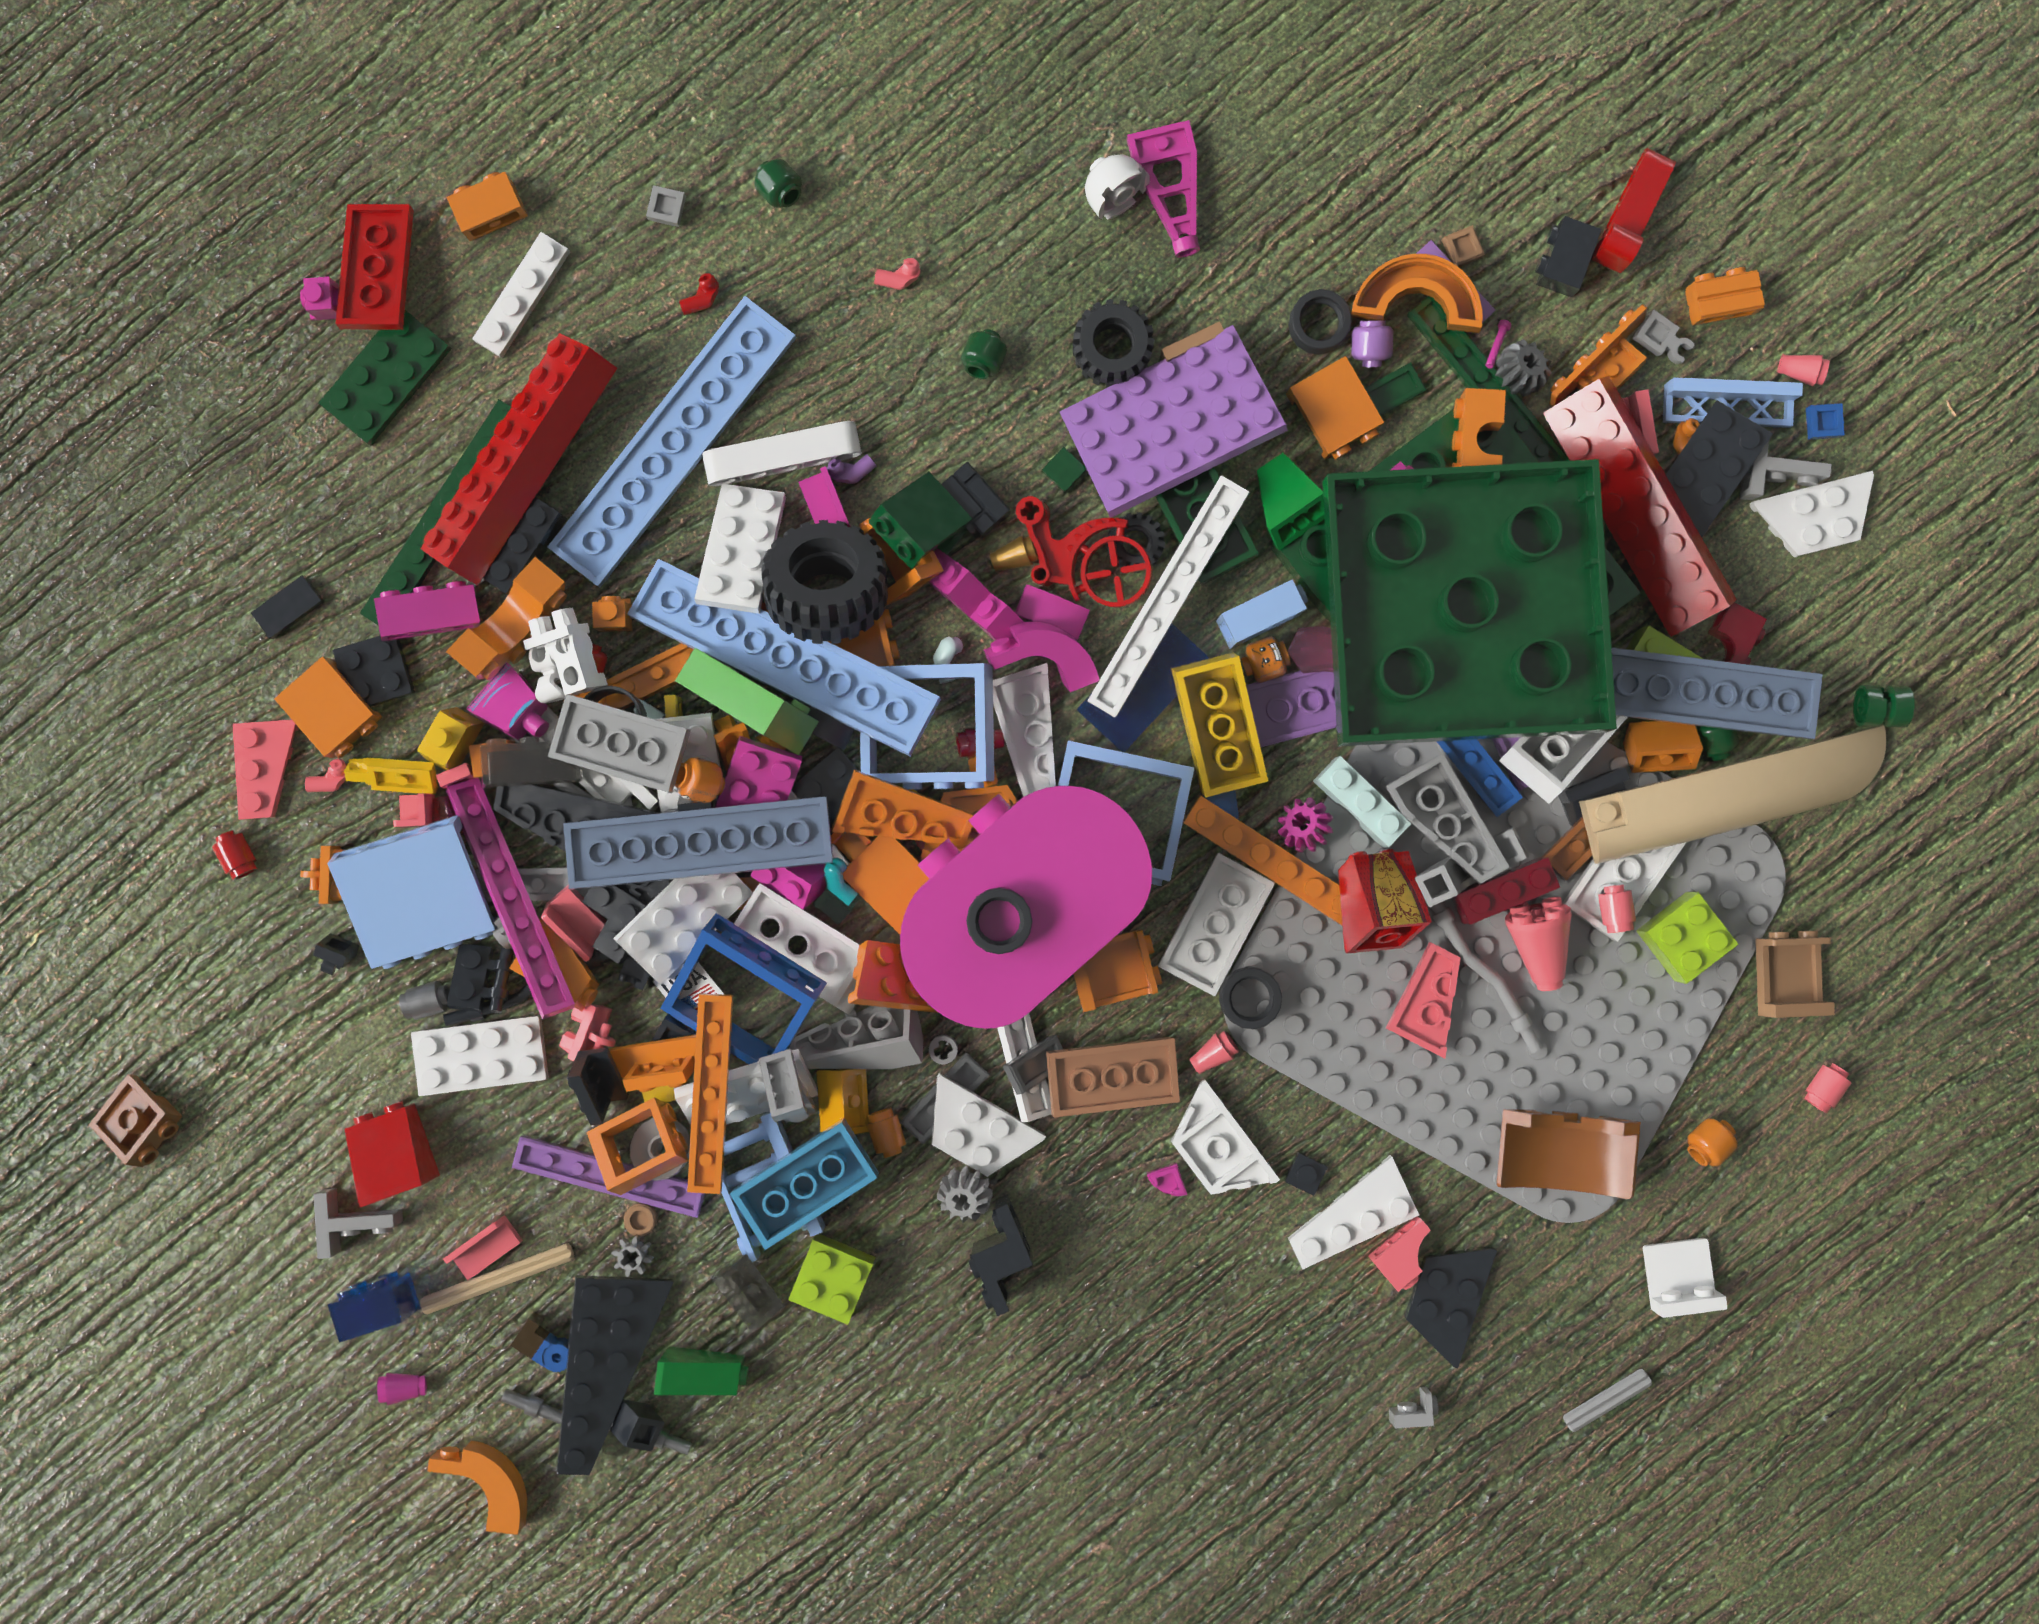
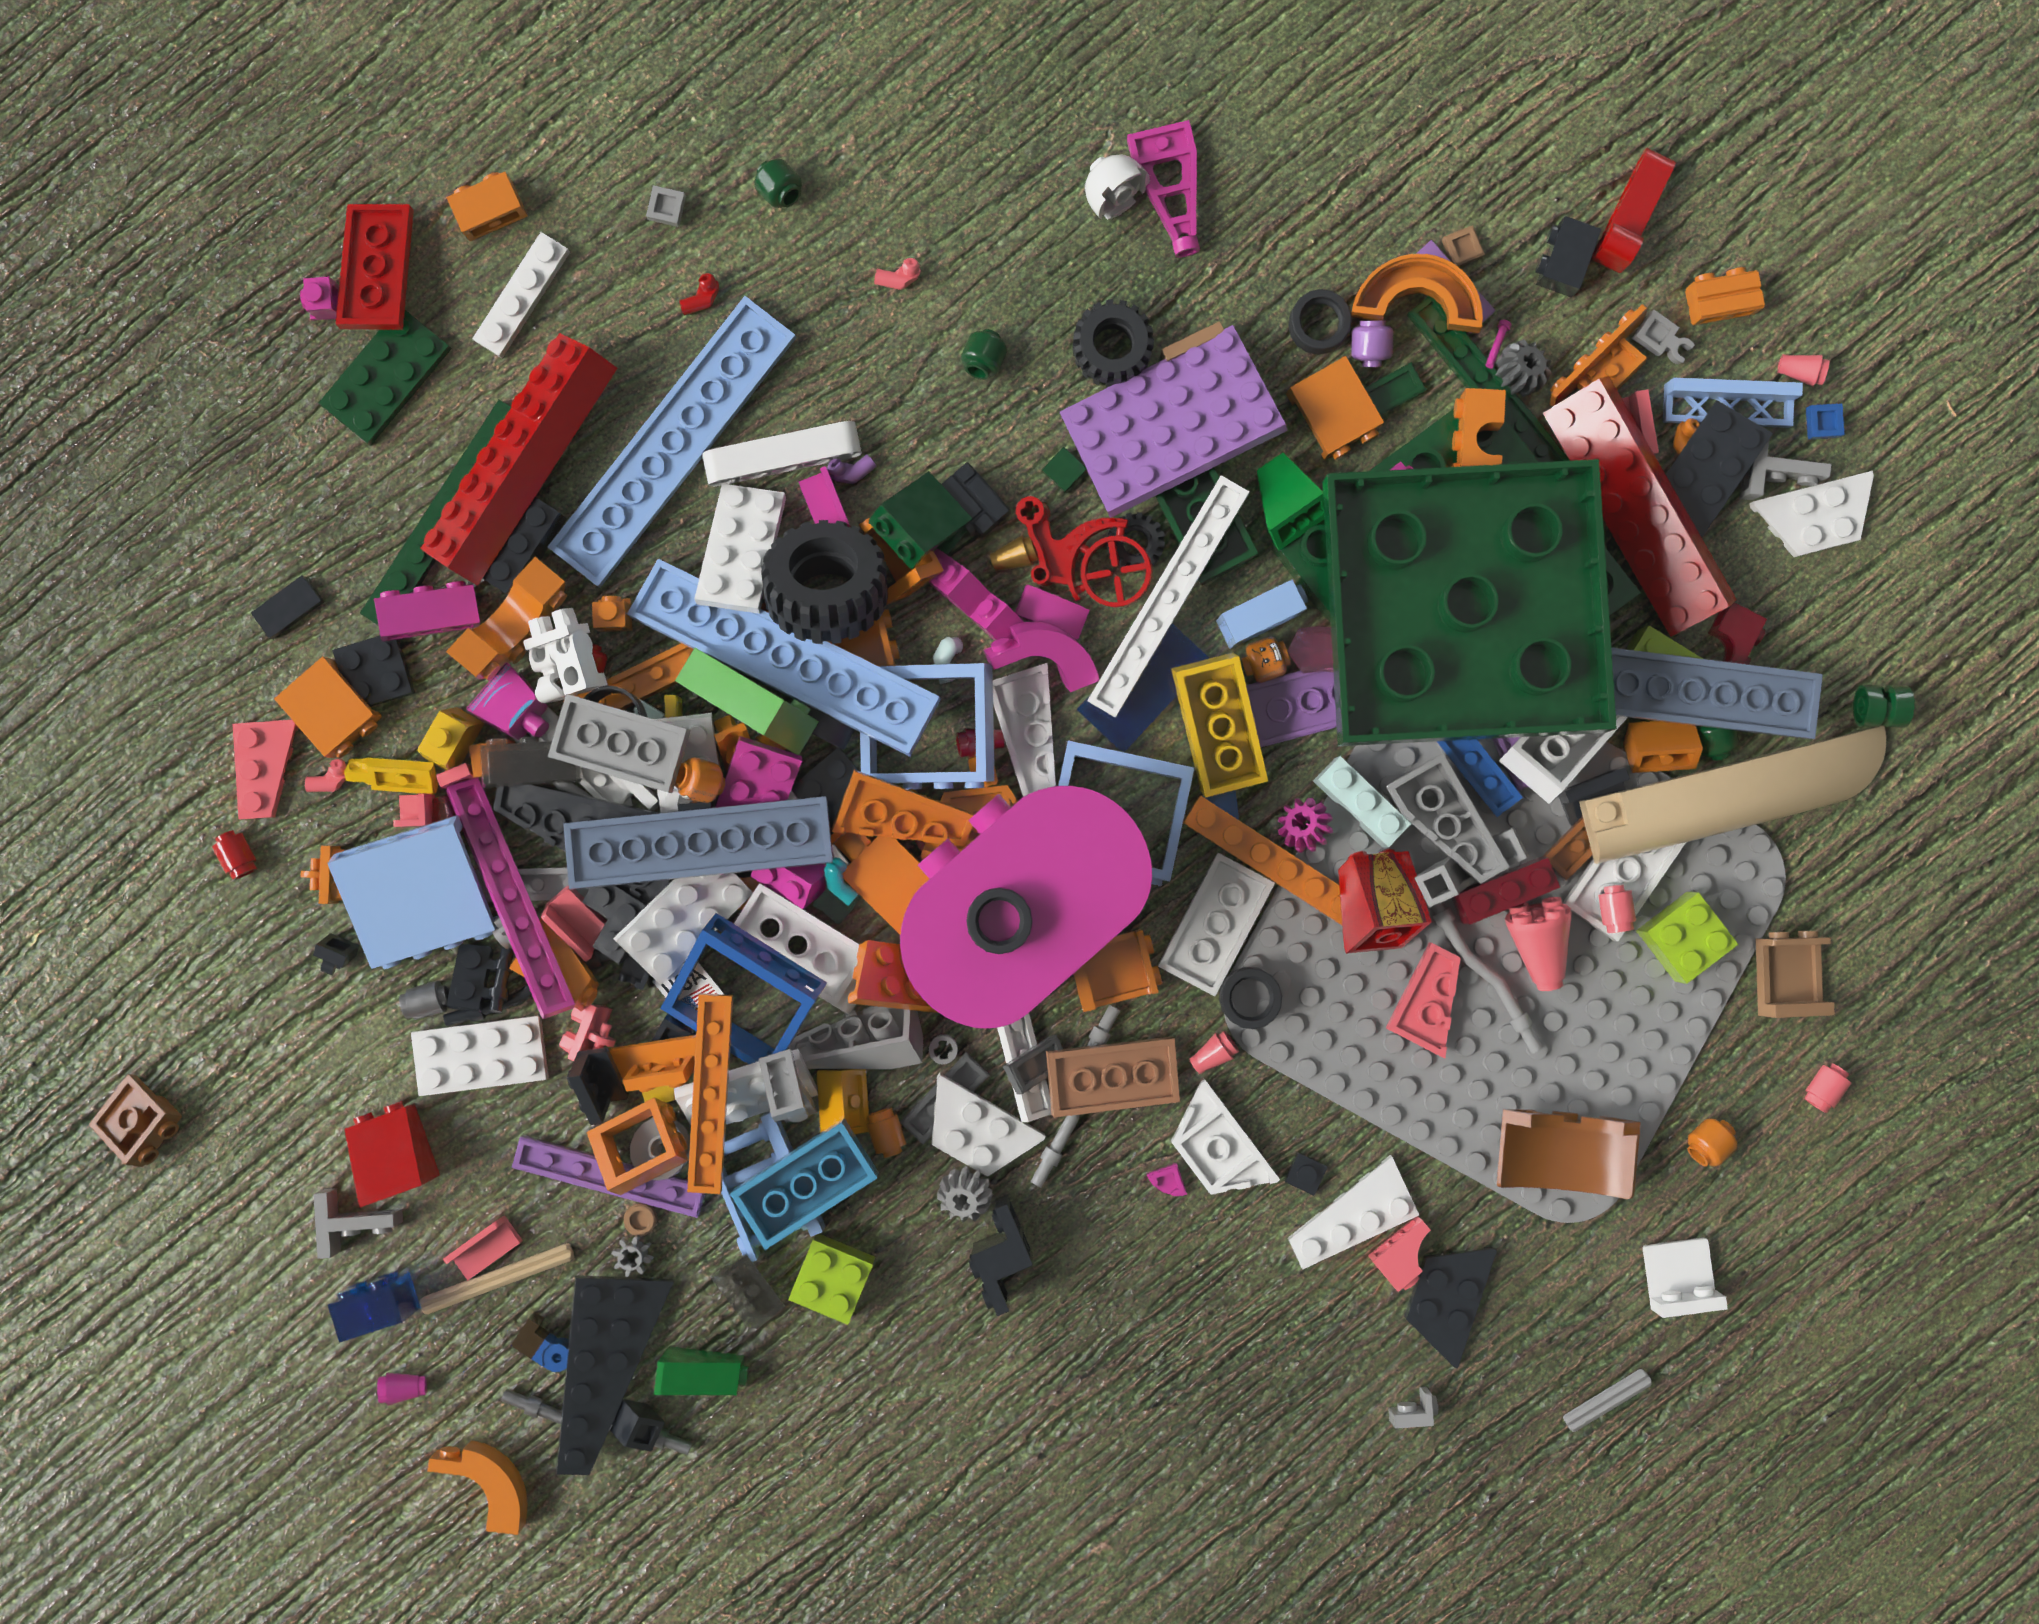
(1052, 1155): none -> light grey bar

